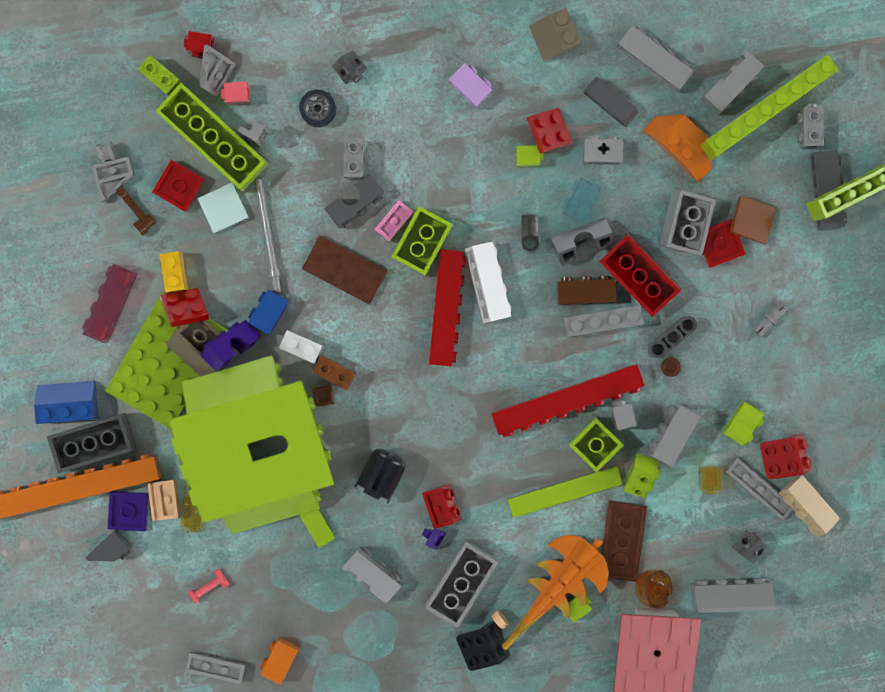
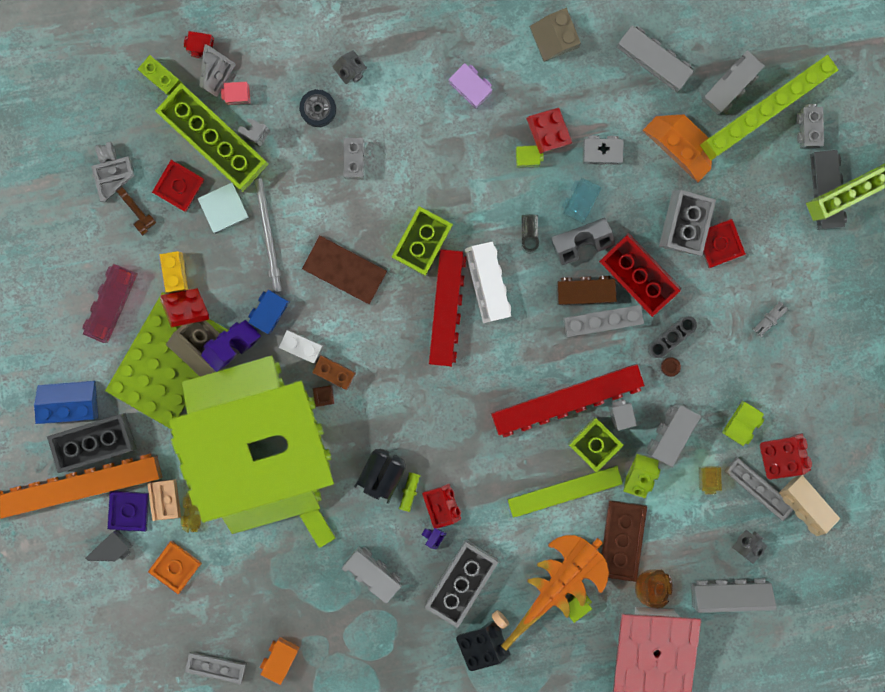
(174, 567): none -> orange tile
(220, 579): coral piece -> none
(342, 213): dark grey arch -> none
(394, 220): bright pink plate -> none
(409, 492): none -> lime pin
(611, 101): dark grey beam -> none
(752, 220): dark orange tile -> none

